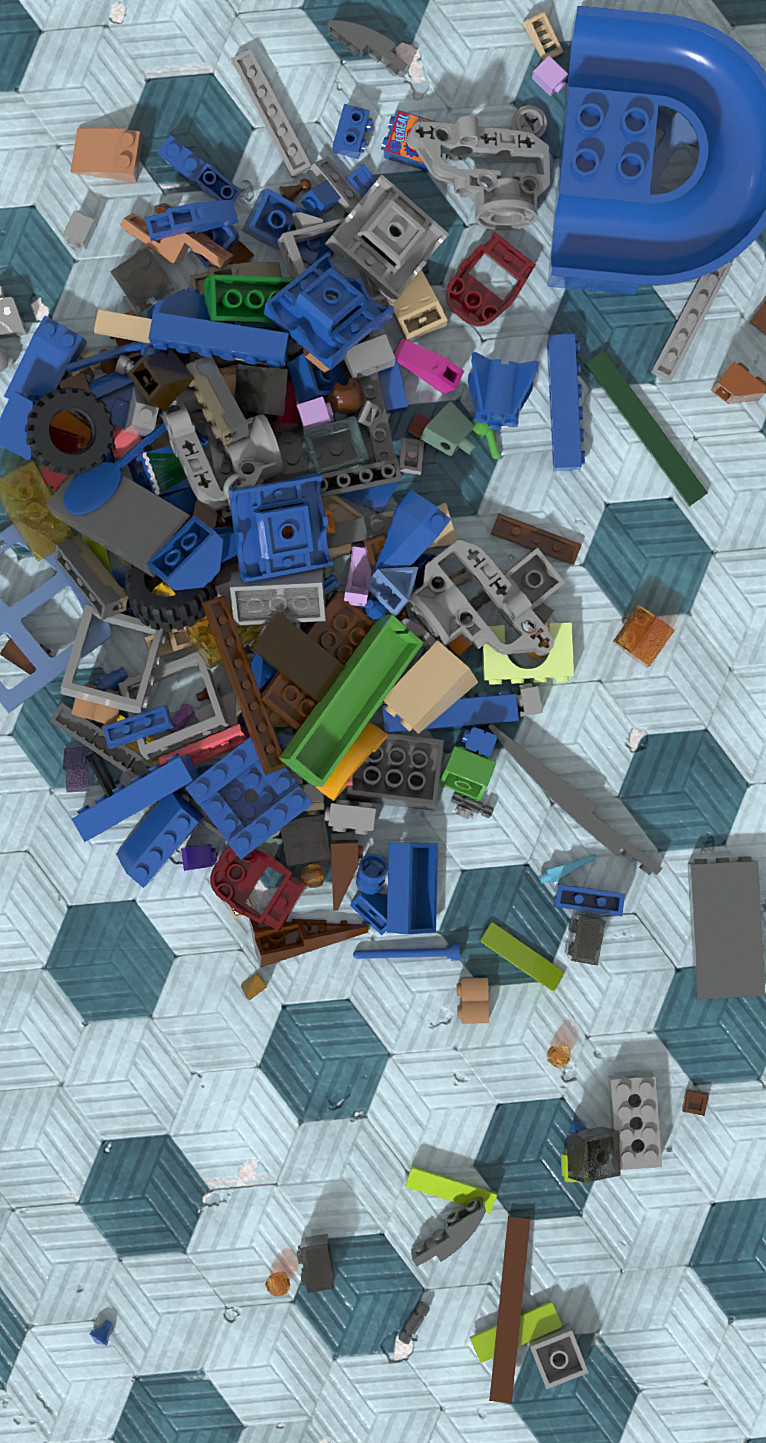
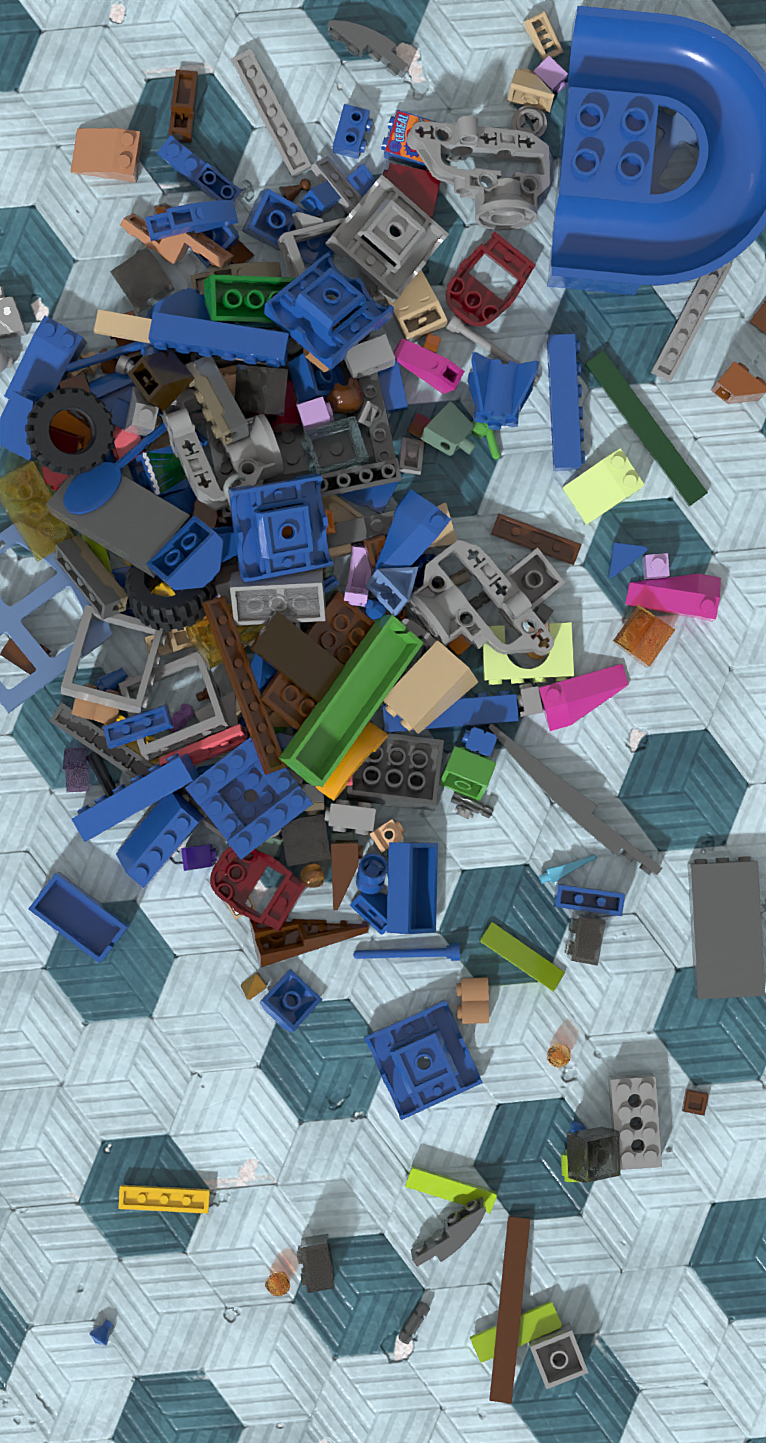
(79, 230): light grey brick -> none
(79, 917): none -> blue piece
(164, 1199): none -> yellow plate
(183, 105): none -> reddish brown slope
(290, 1001): none -> blue slope
(379, 838): none -> light nougat brick
(416, 185): none -> dark red slope
(432, 343): none -> orange piece
(450, 1065): none -> blue piece
(458, 326): none -> light grey piece
(530, 90): none -> tan slope
(574, 698): none -> dark pink wedge
(603, 486): none -> yellowish green slope
(622, 556): none -> blue slope
(655, 566): none -> lavender brick
(684, 595): none -> dark pink wedge

